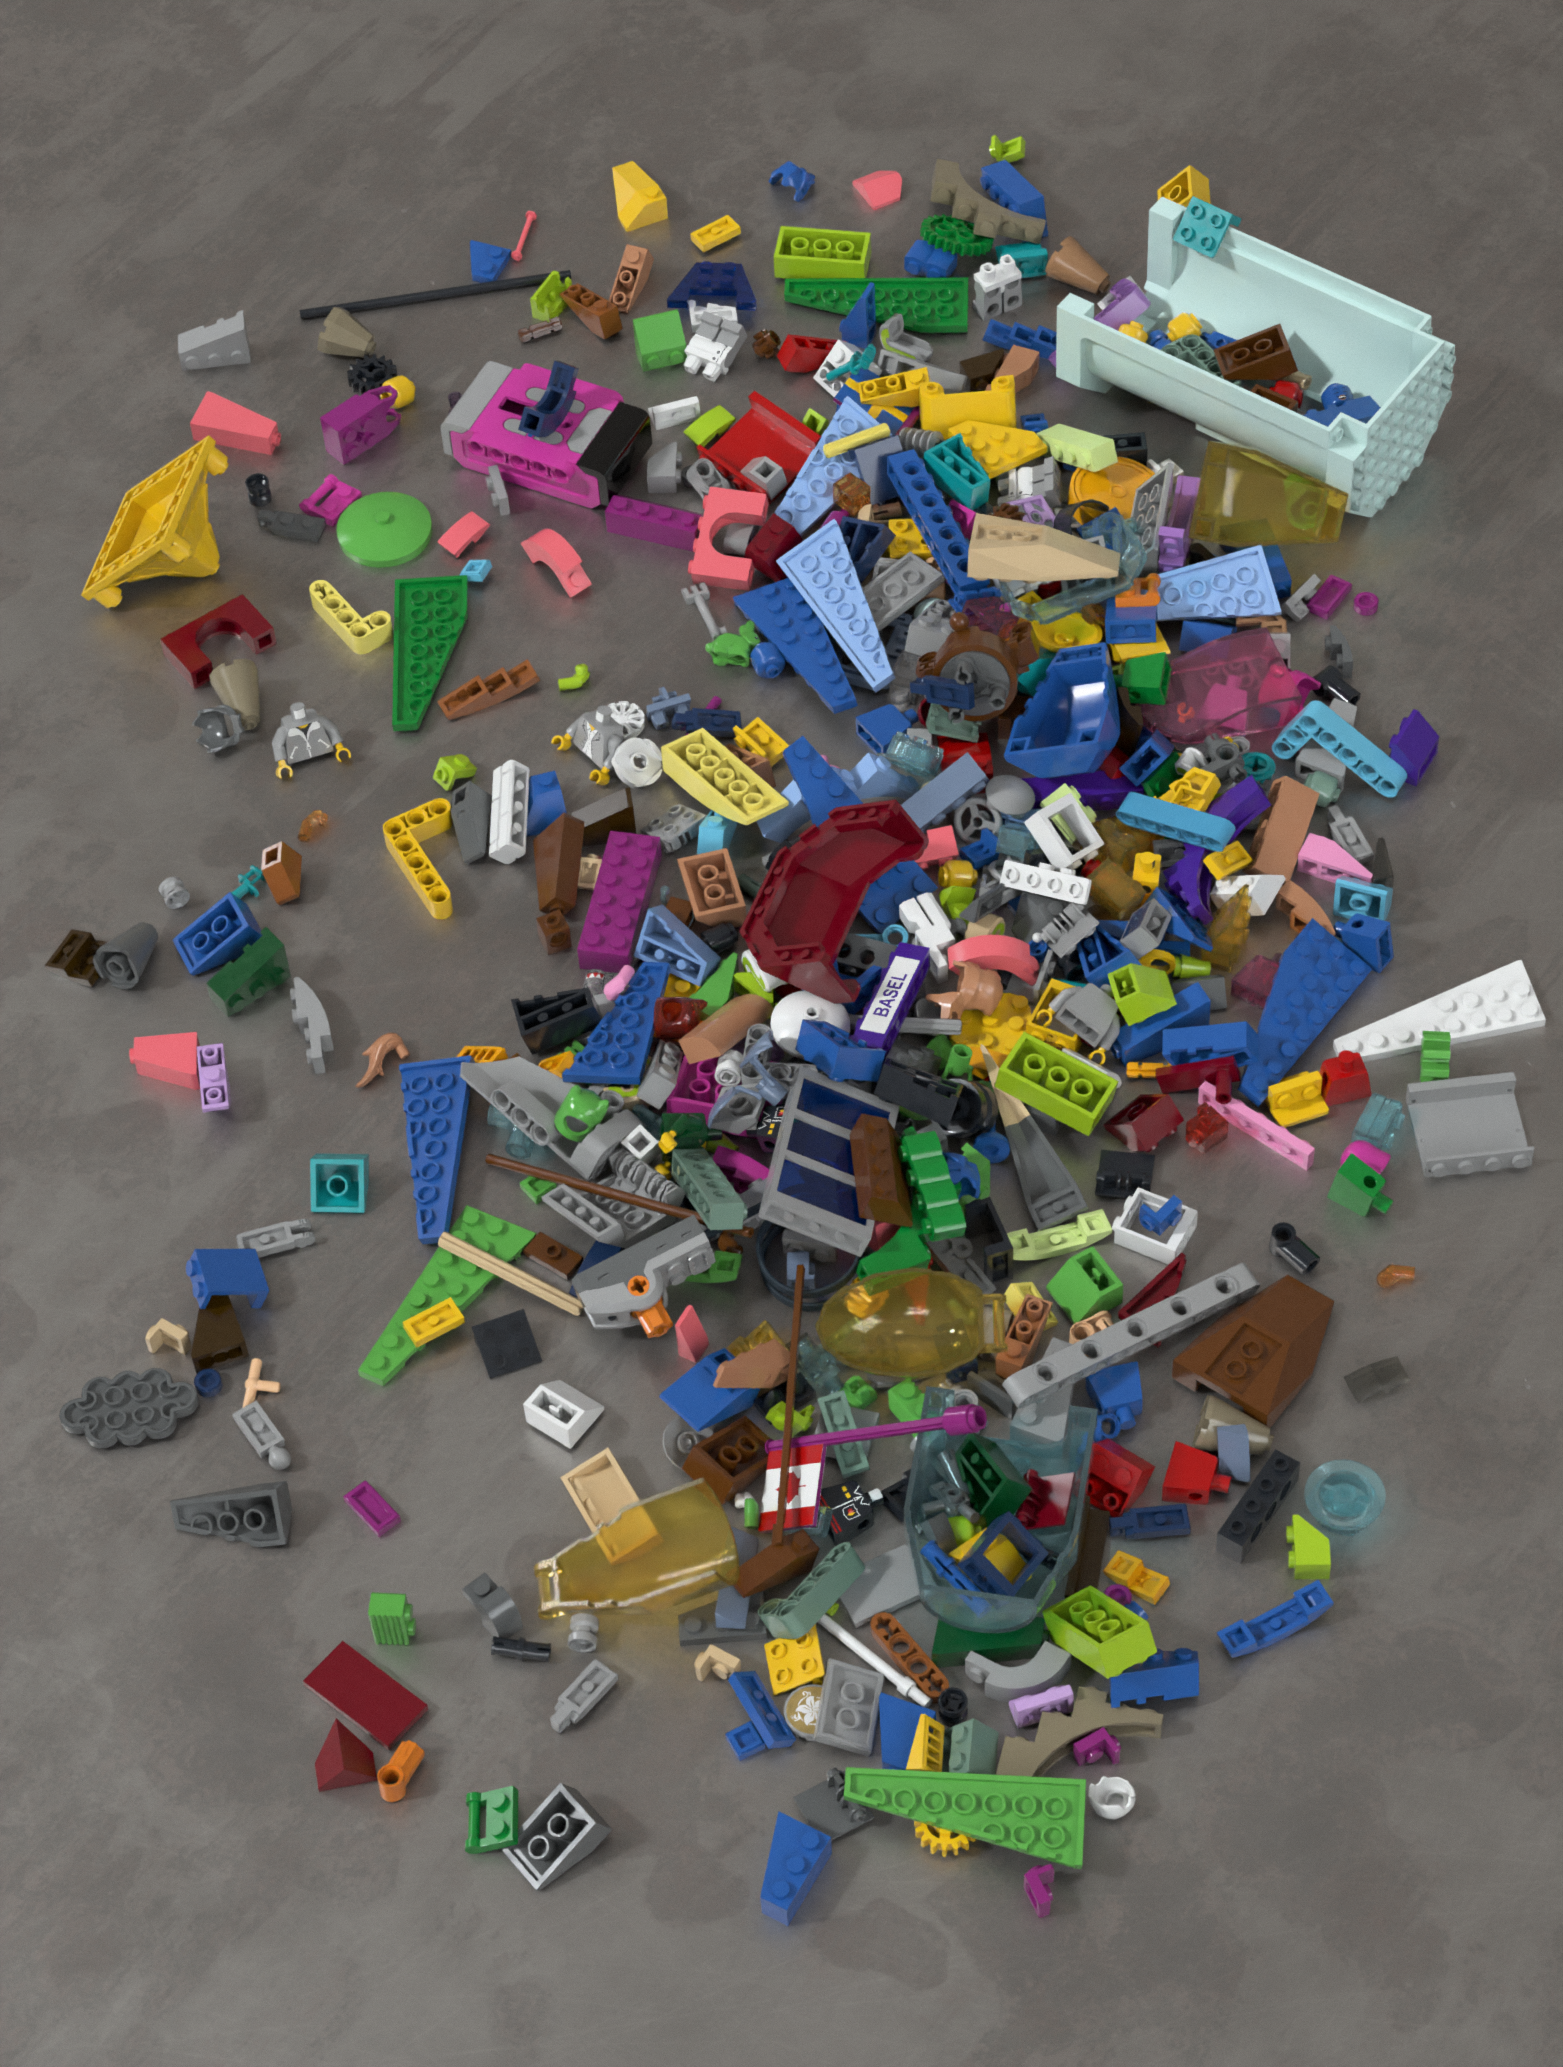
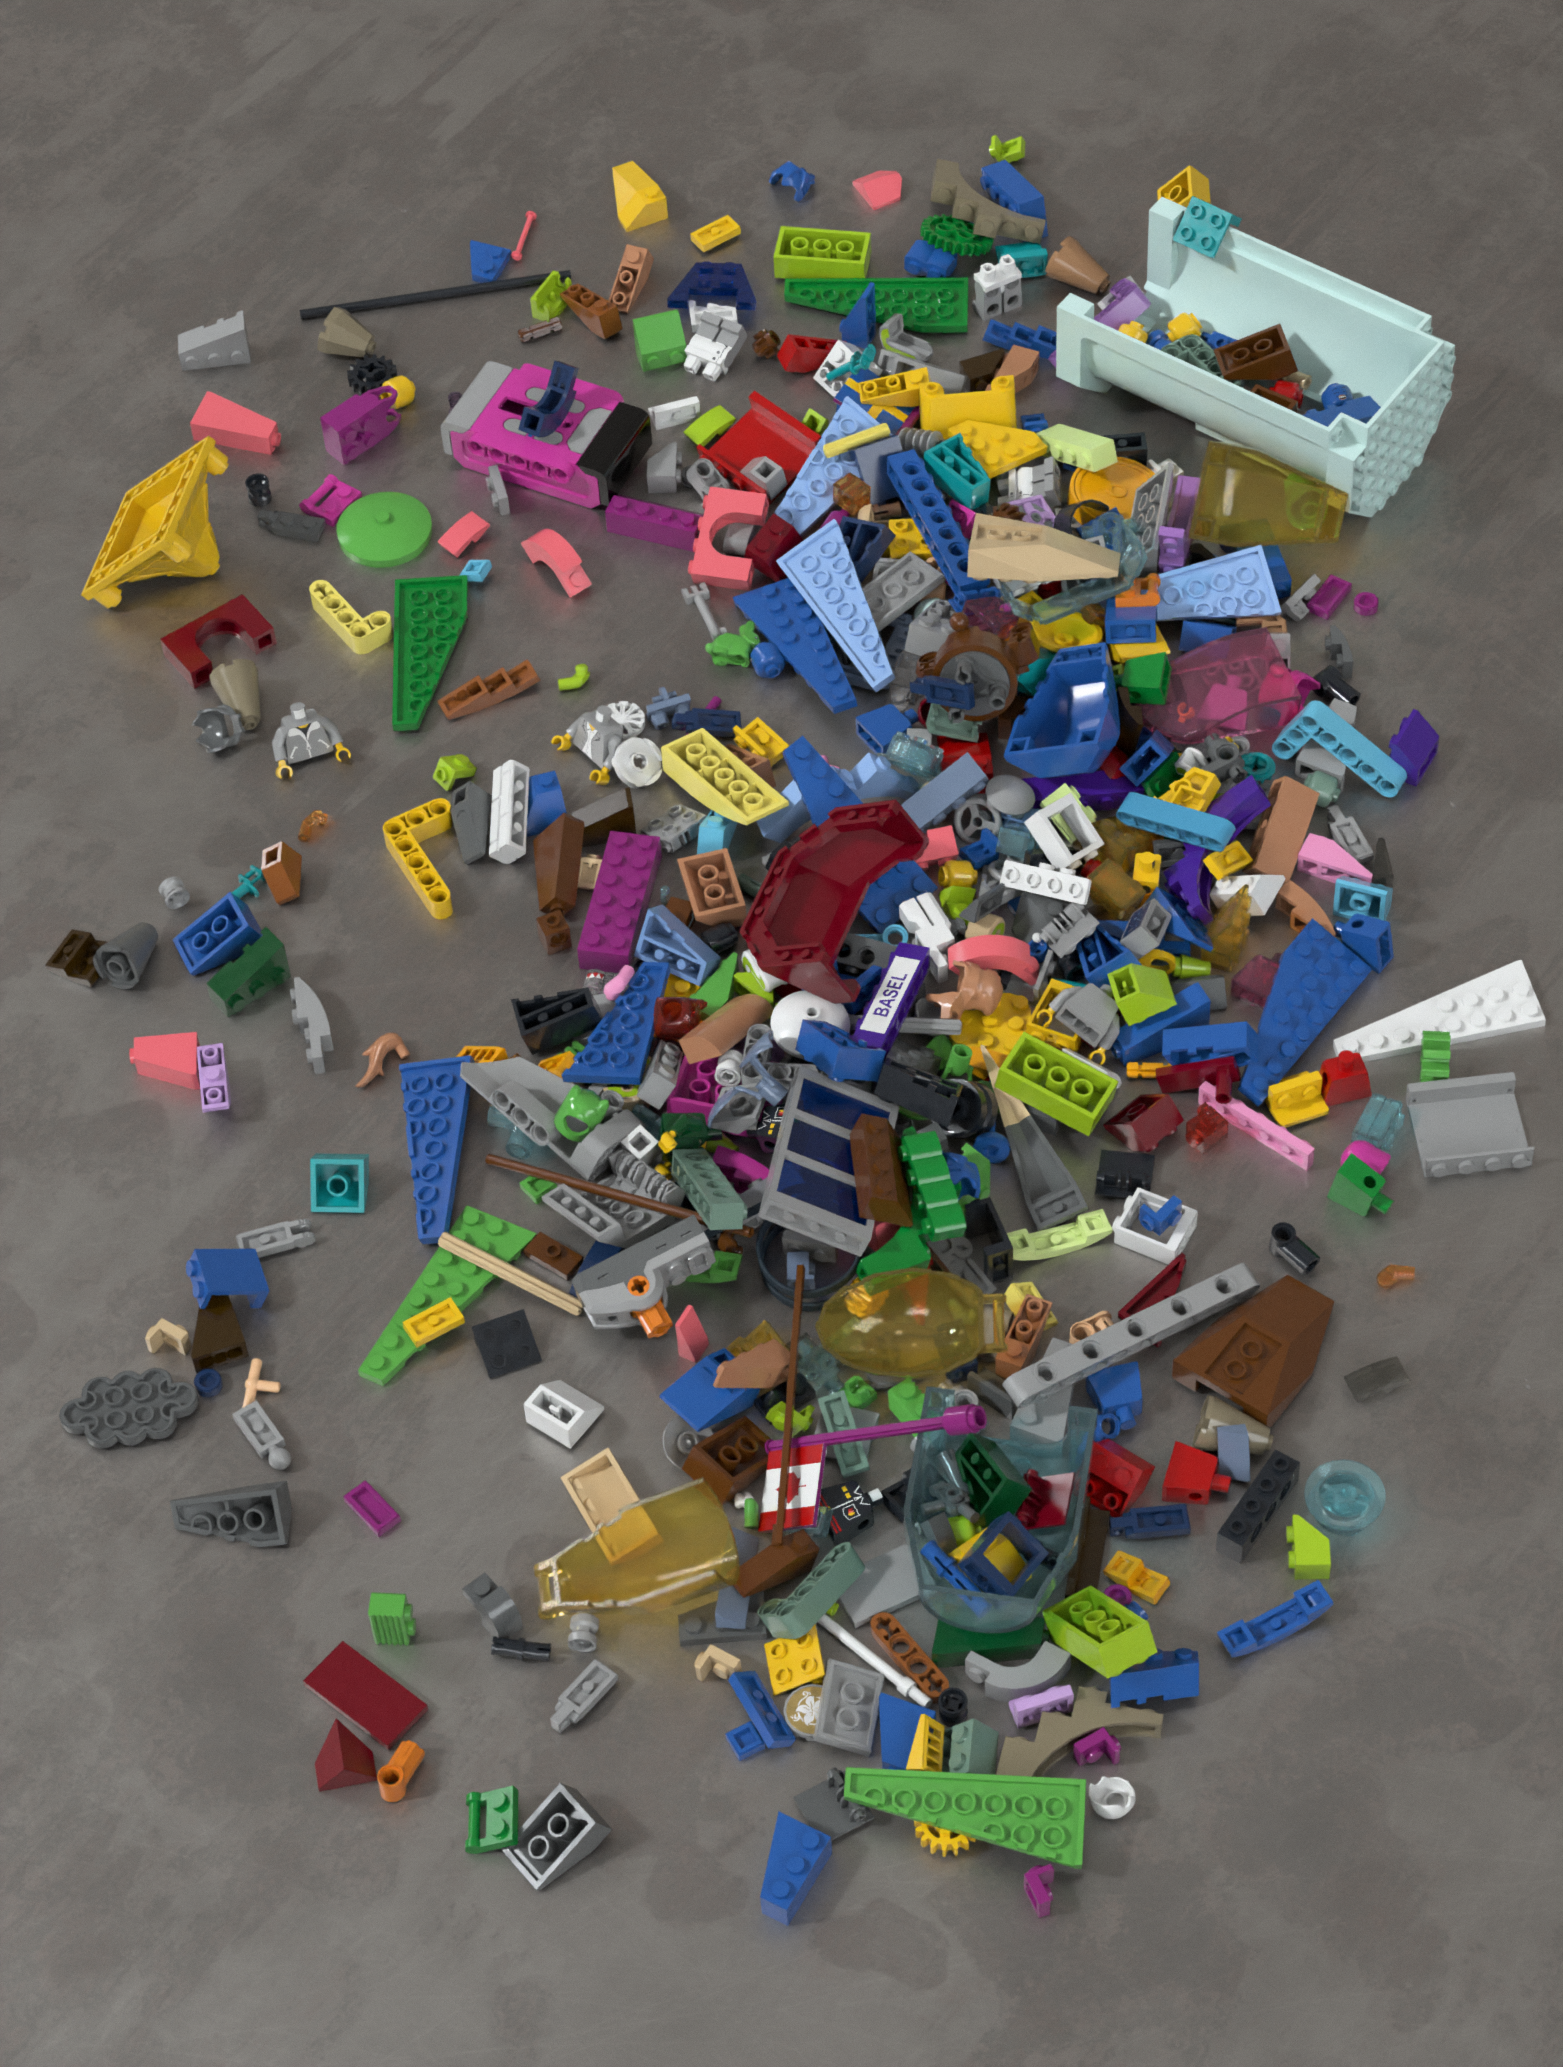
(1085, 1286): bright green slope -> none

